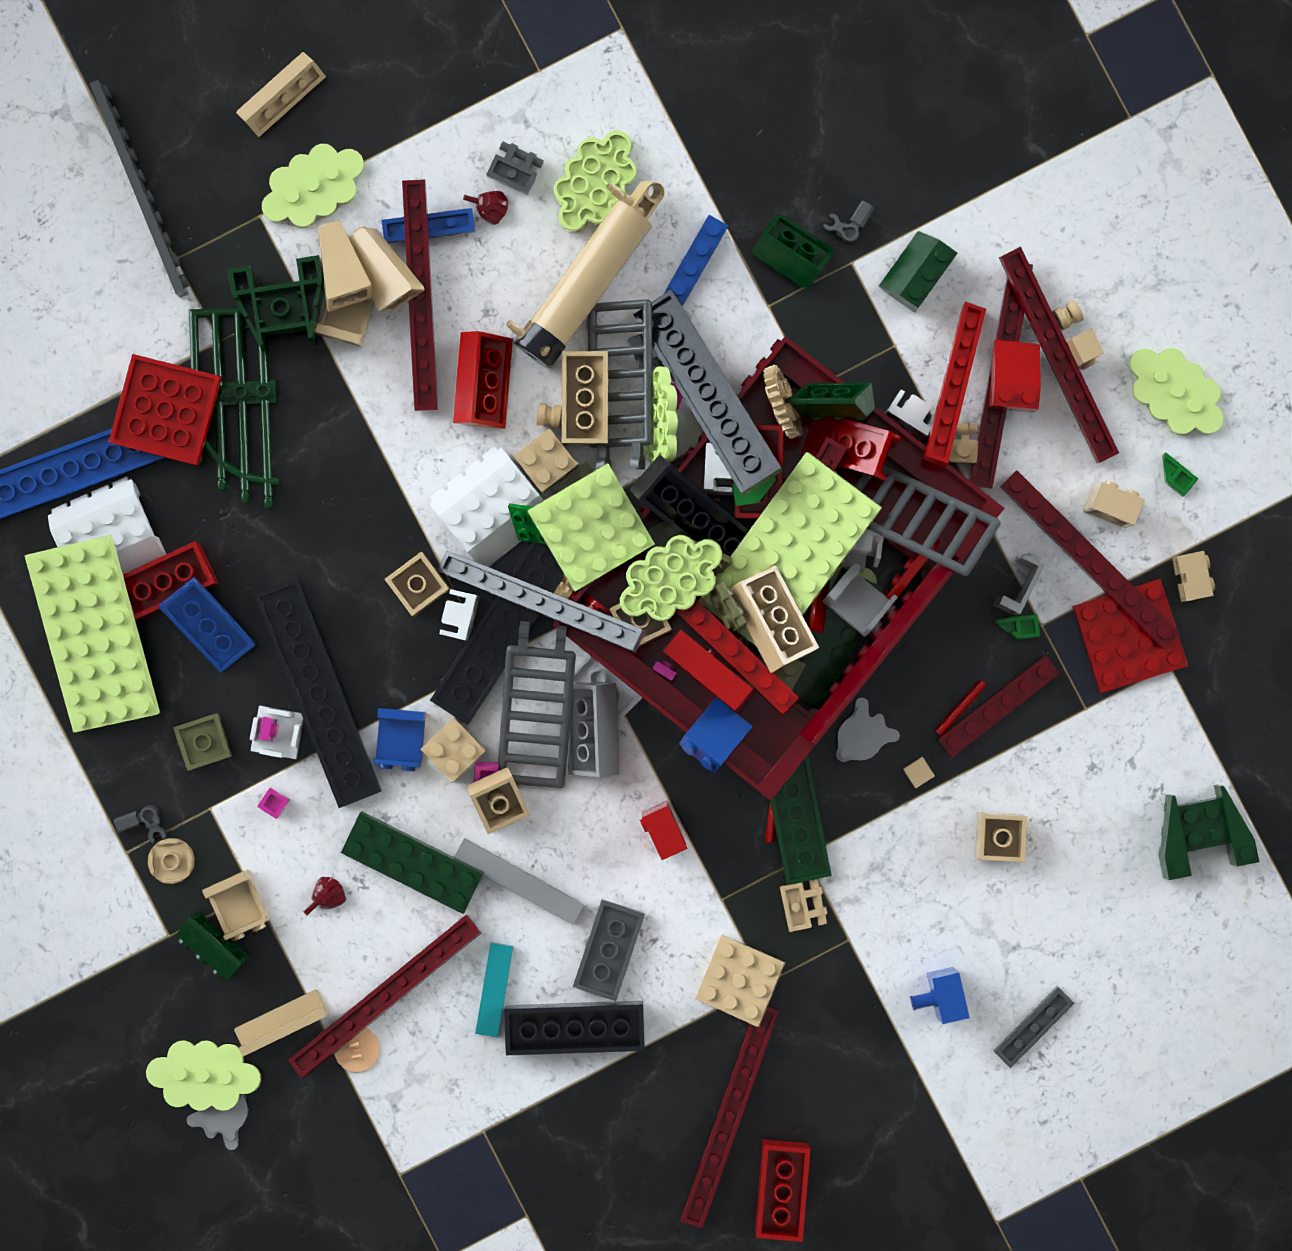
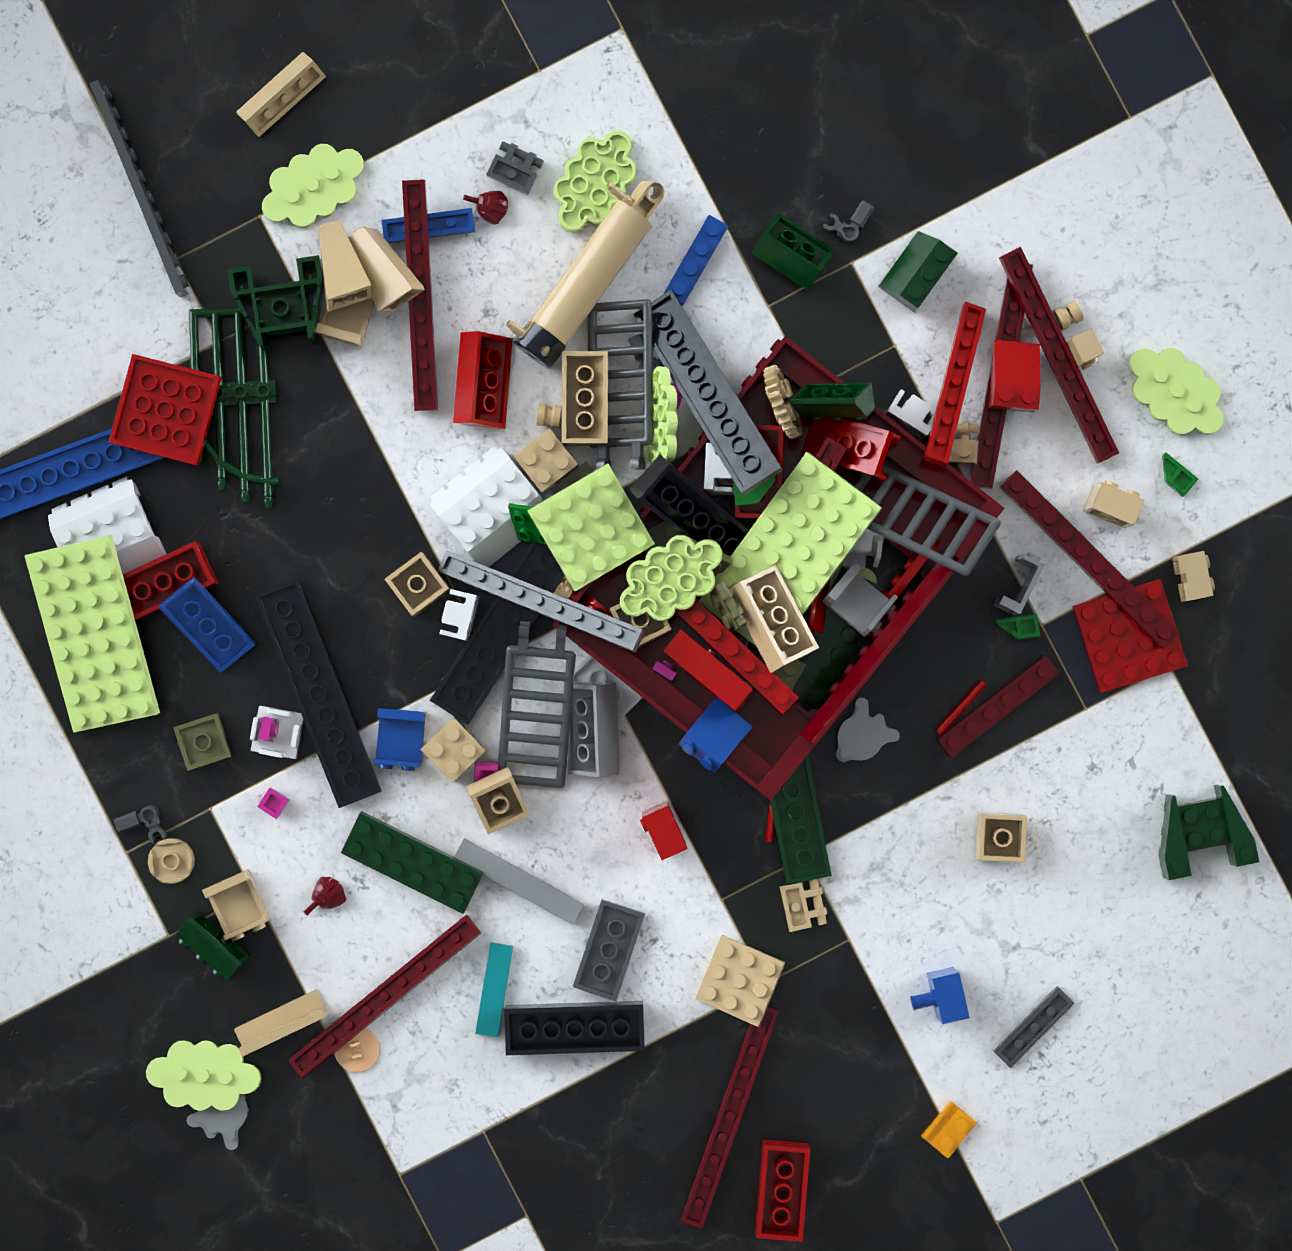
(918, 772): tan tile -> none
(949, 1129): none -> light orange plate

